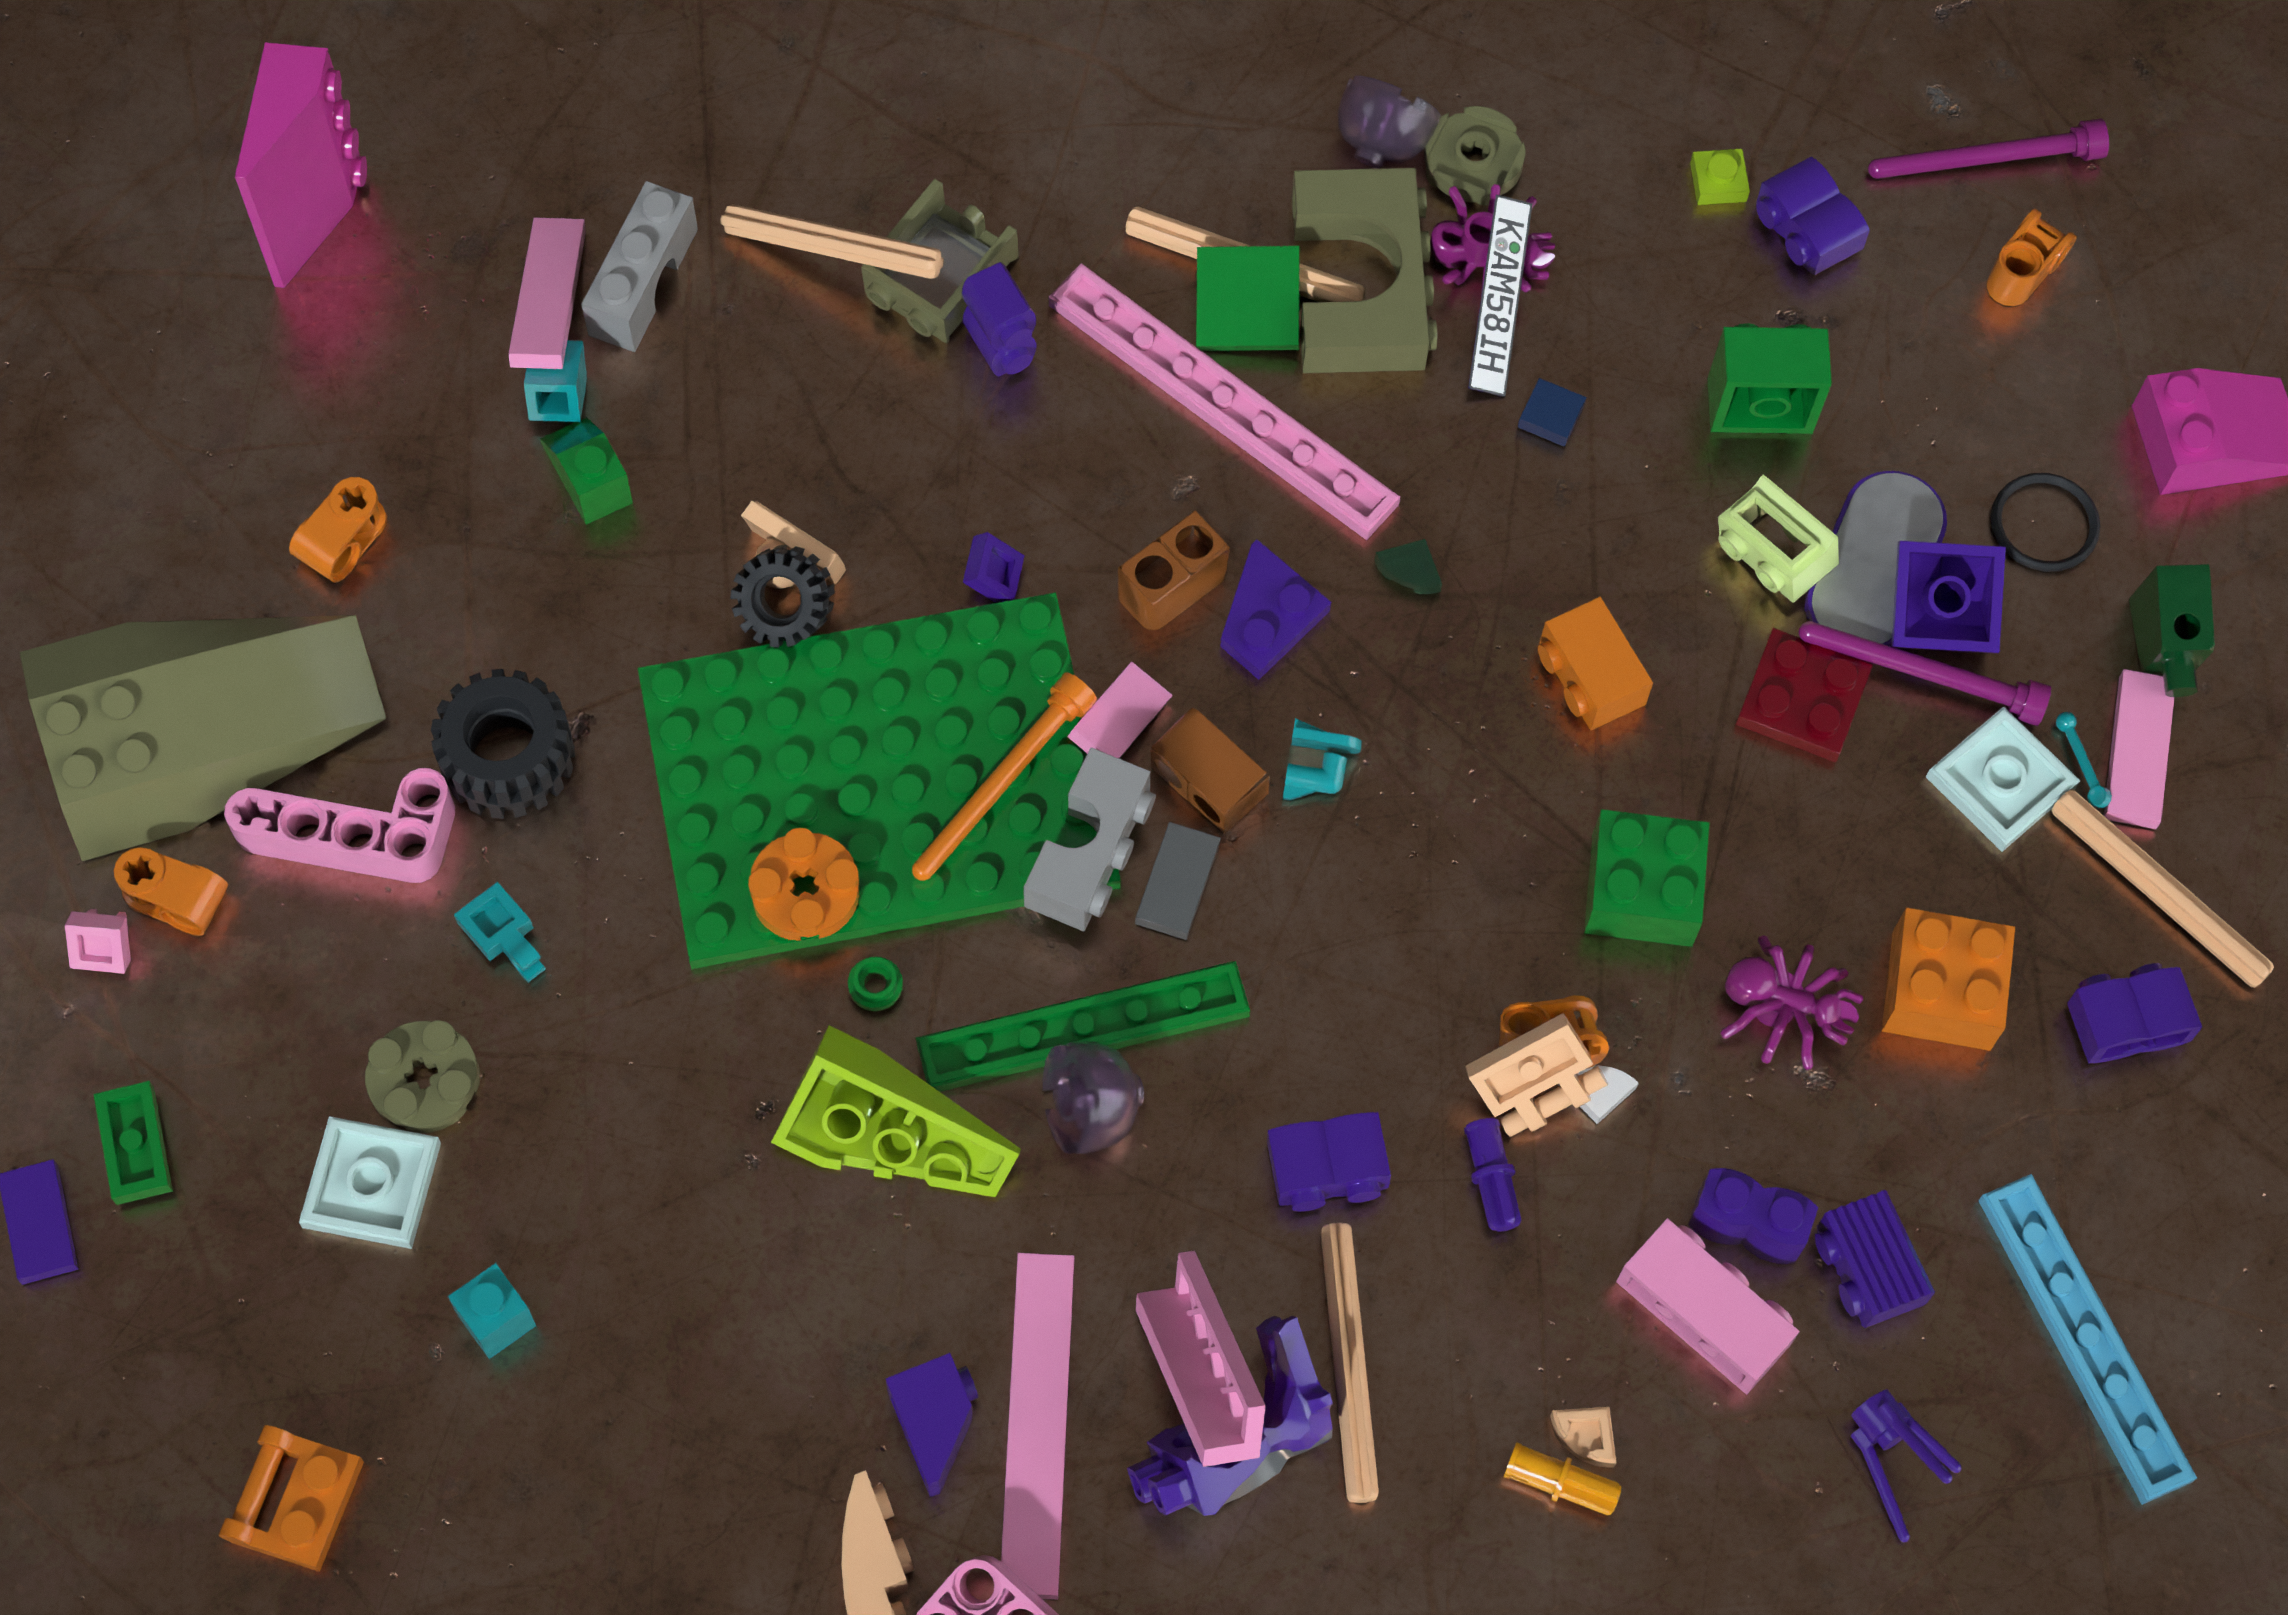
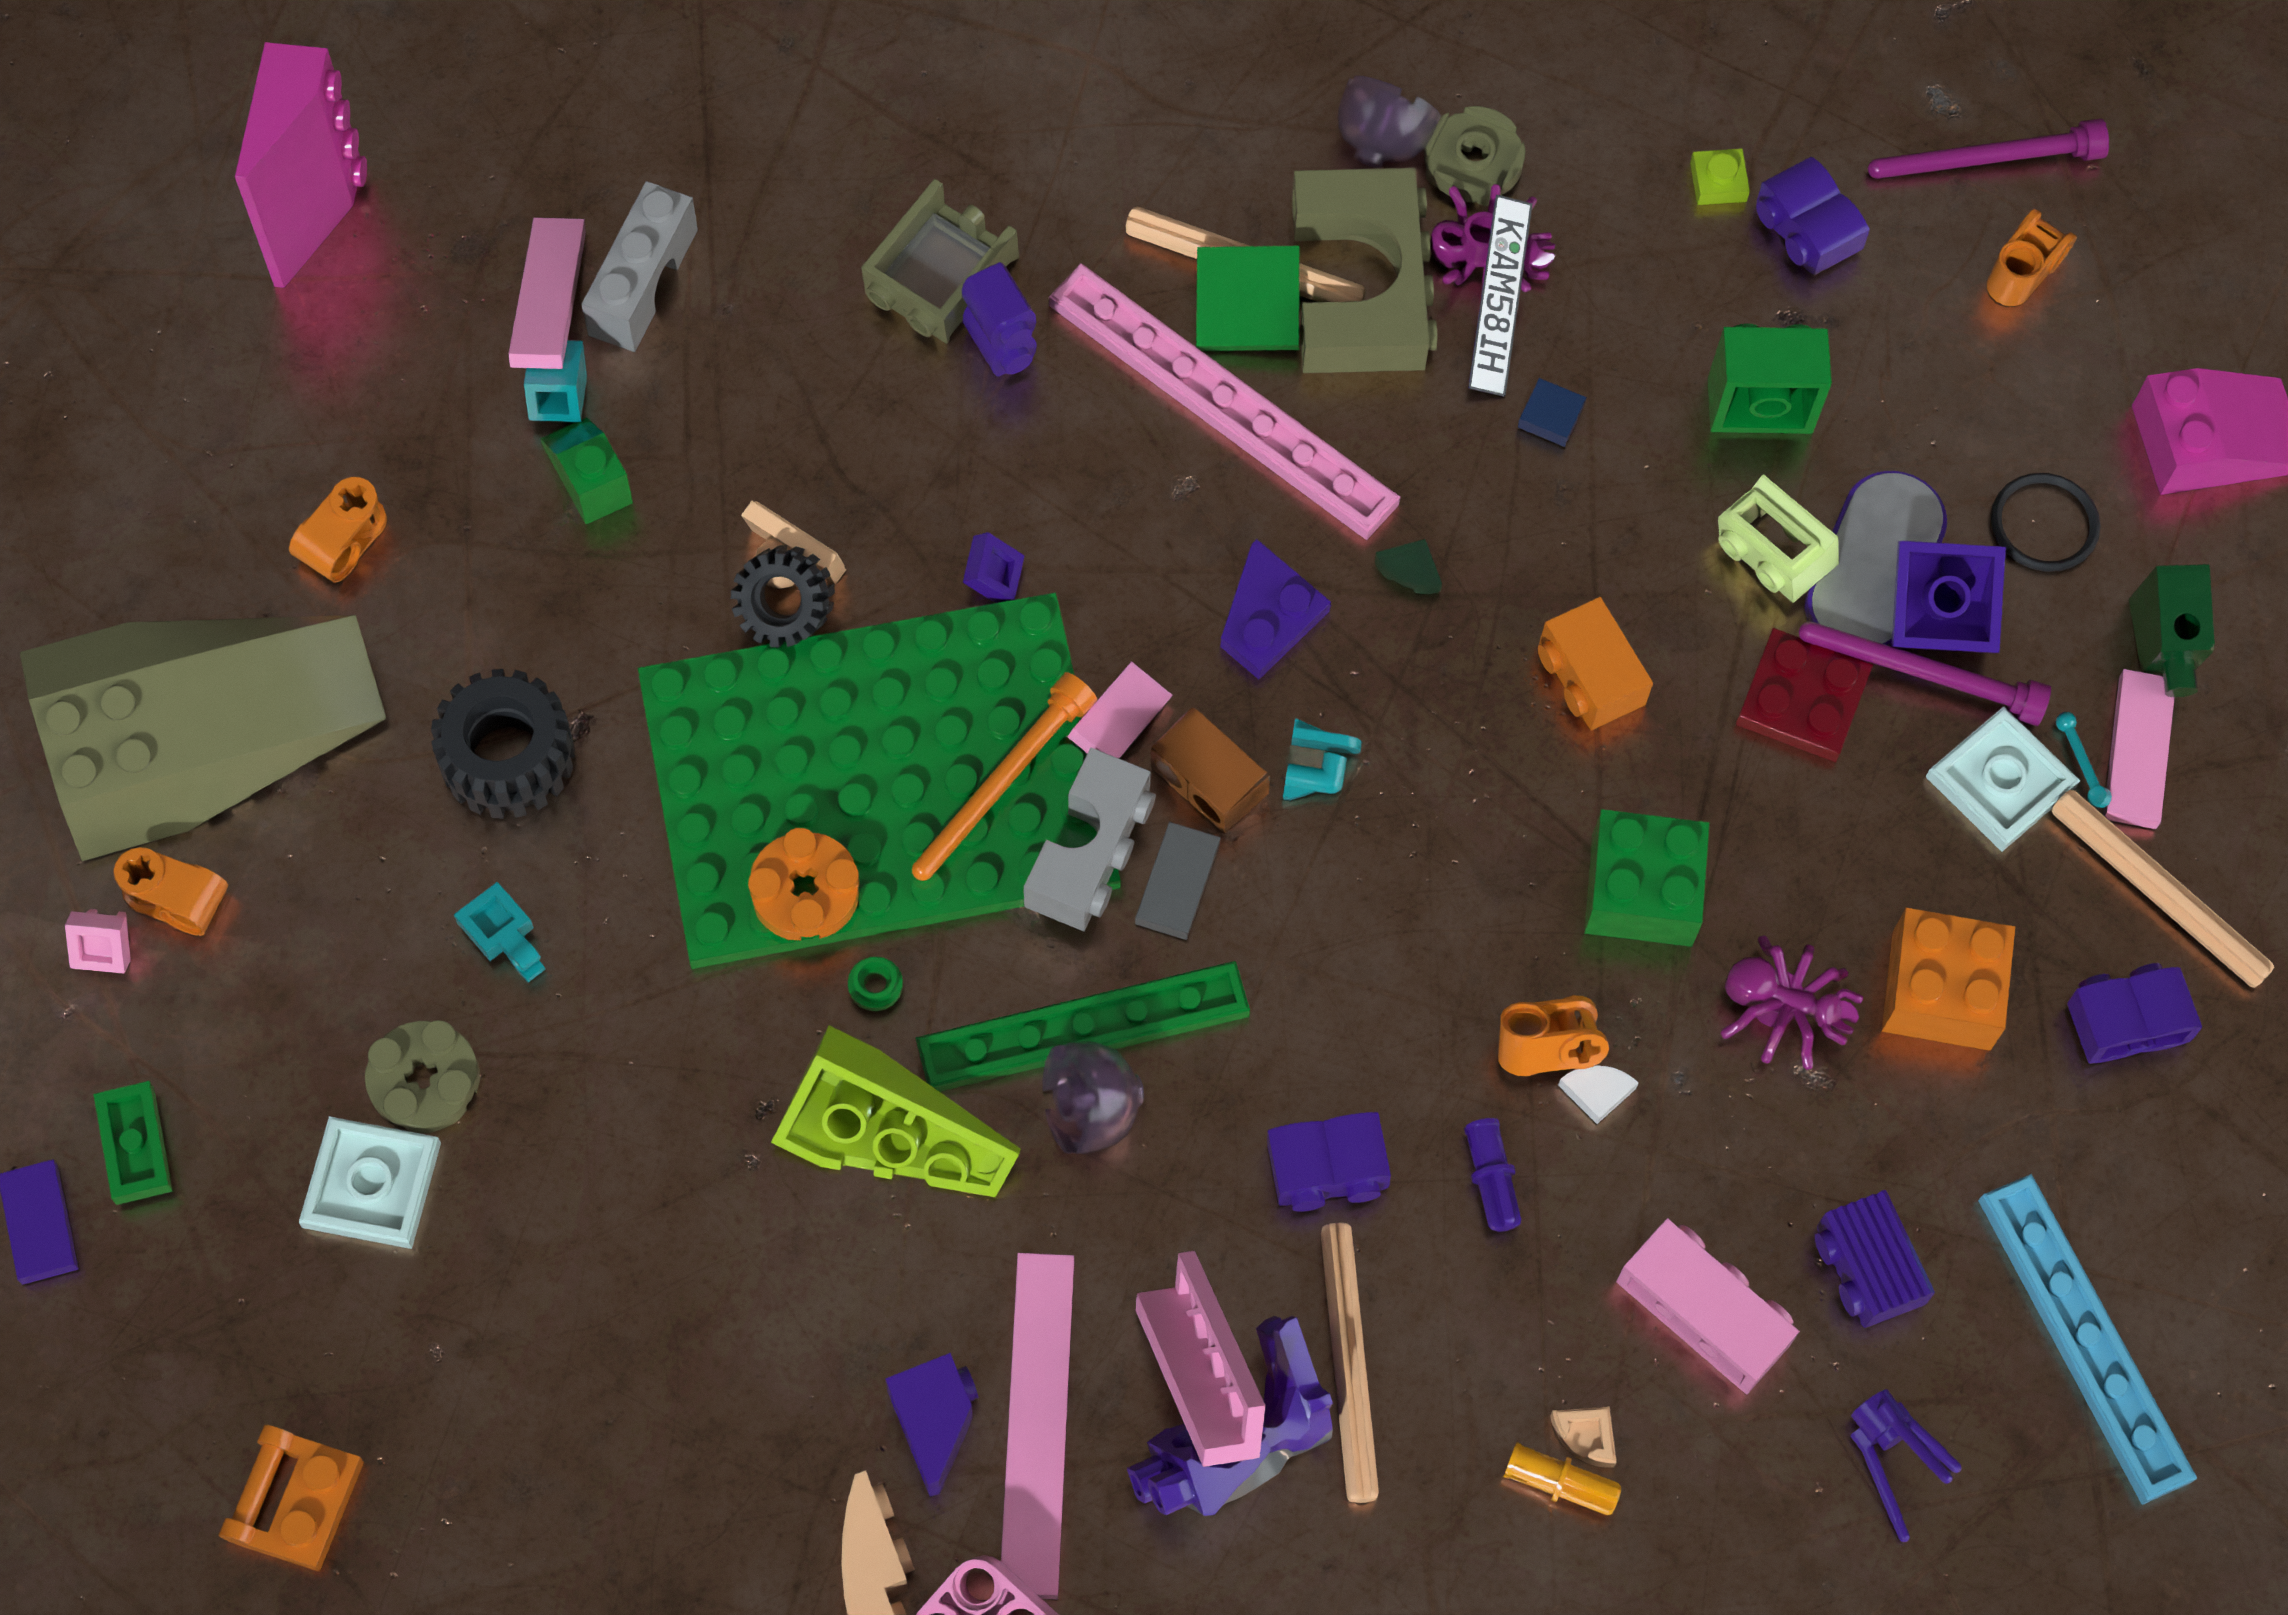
(342, 822): bright pink beam -> none
(492, 1311): teal brick -> none
(833, 241): light nougat axle -> none
(1159, 606): dark orange piece -> none
(1530, 1066): light nougat plate -> none
(1766, 1221): dark purple brick -> none

